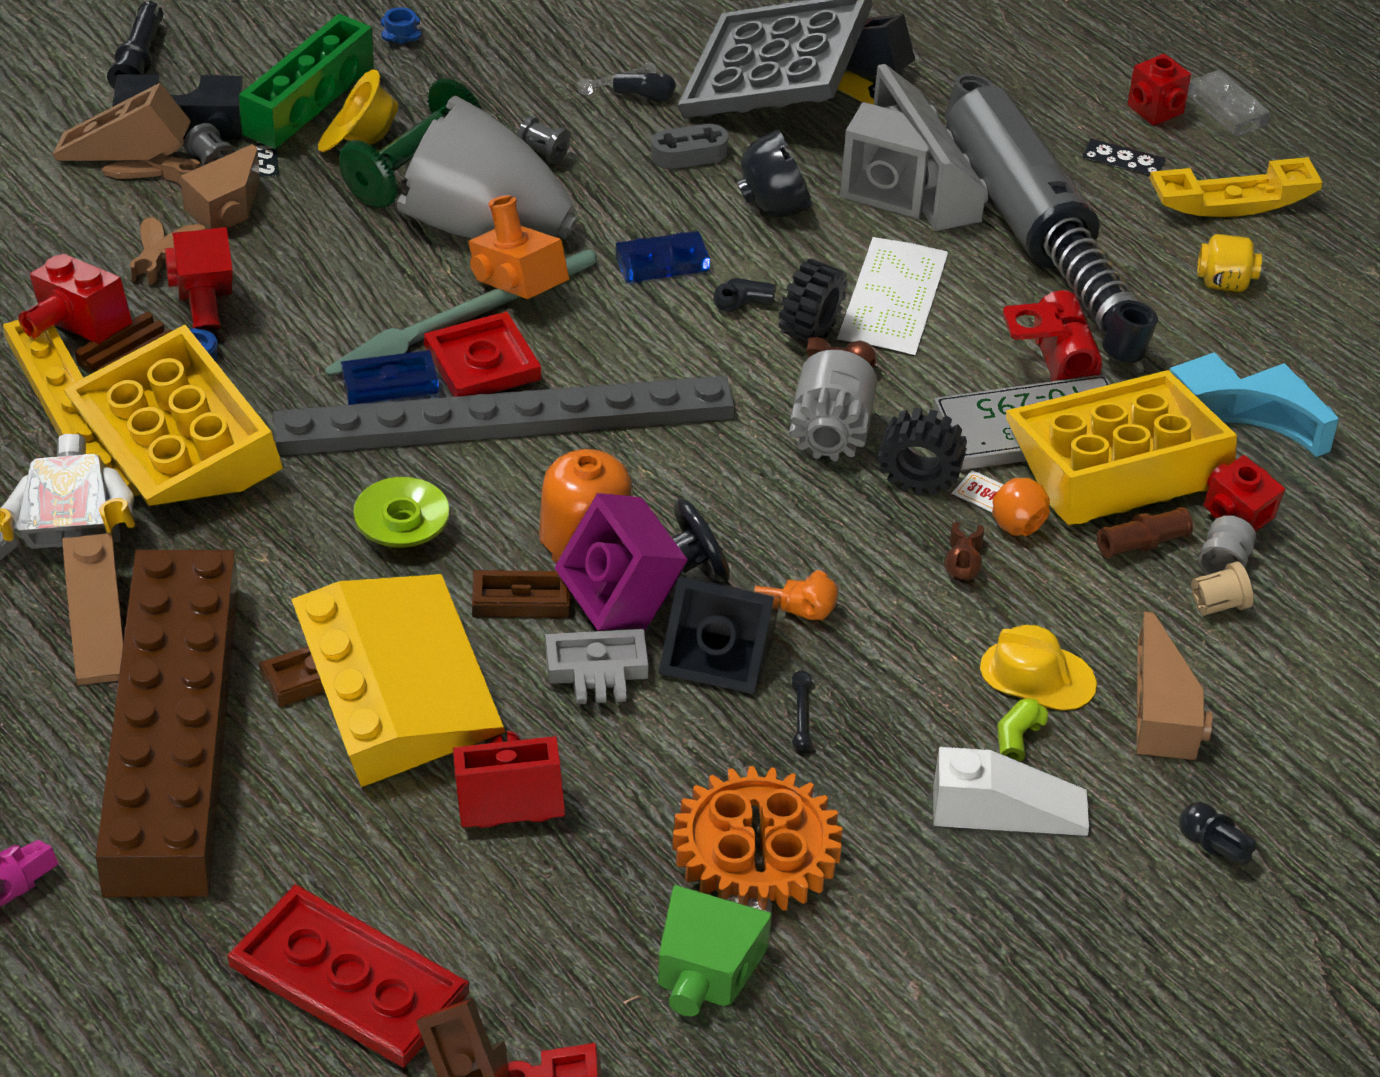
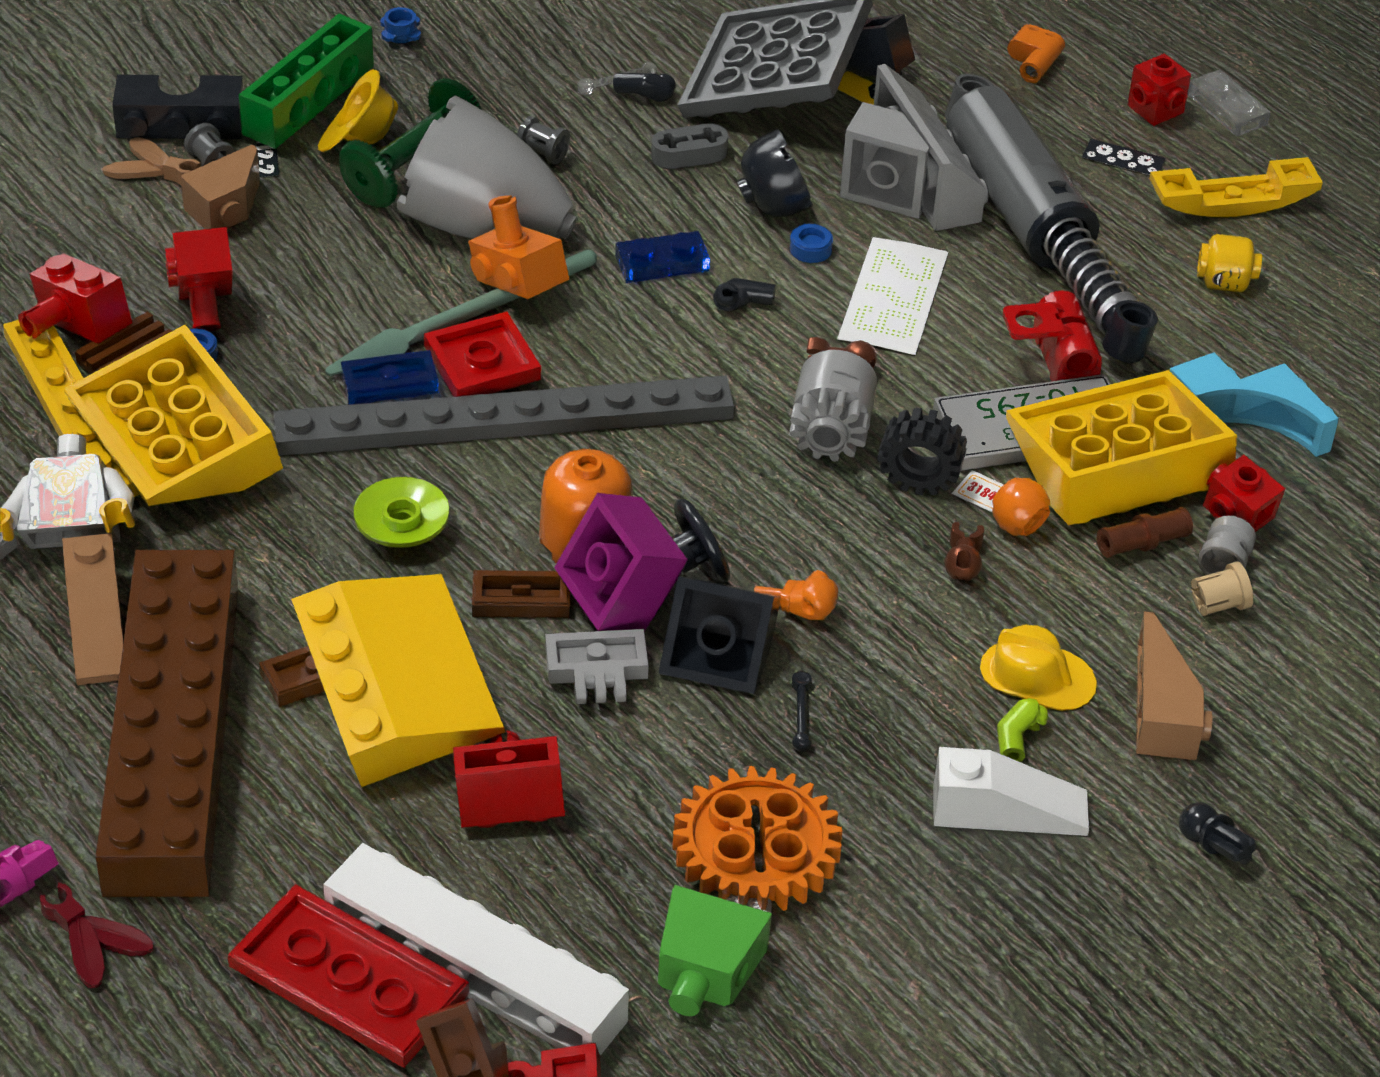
(91, 933): none -> dark red piece
(128, 131): medium nougat slope -> none
(134, 55): black pin -> none
(154, 248): medium nougat piece -> none
(502, 961): none -> white brick
(811, 243): none -> blue tile
(813, 300): black tyre -> none
(1036, 49): none -> orange piece

